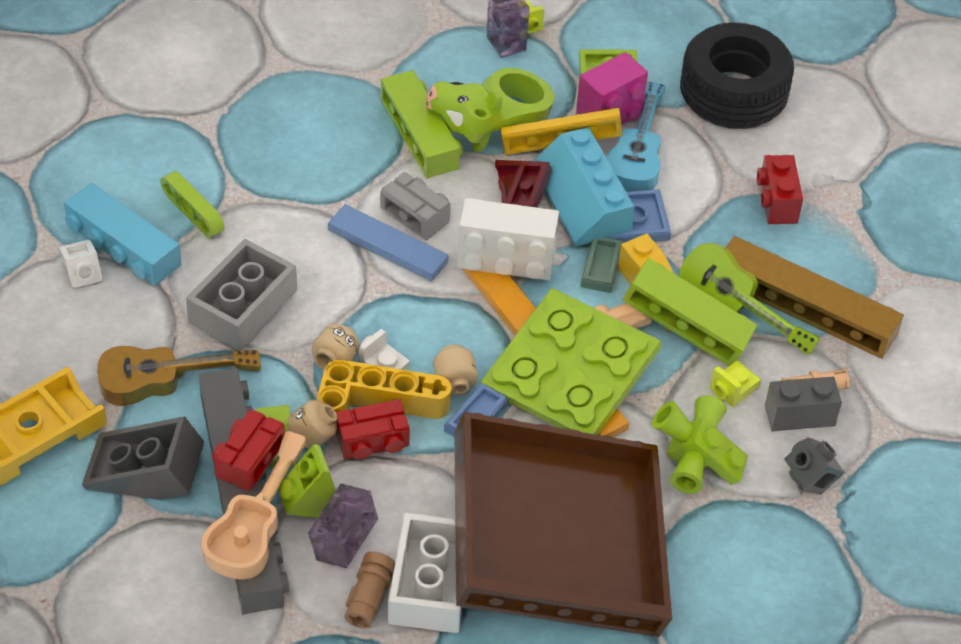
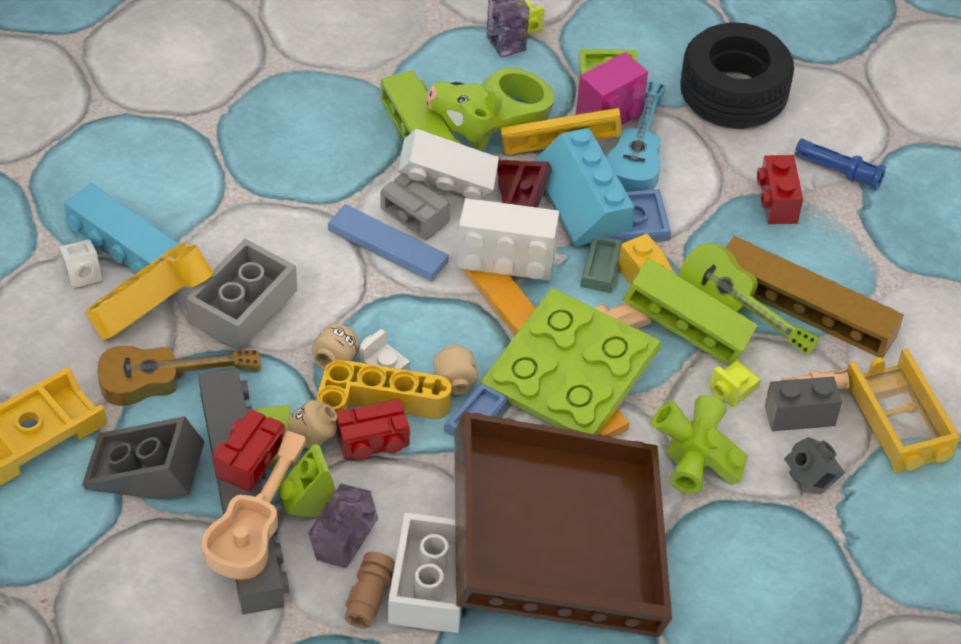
(147, 288): none -> yellow beam
(192, 204): lime beam -> none
(448, 164): none -> white brick
(852, 167): none -> blue pin
(904, 413): none -> yellow door

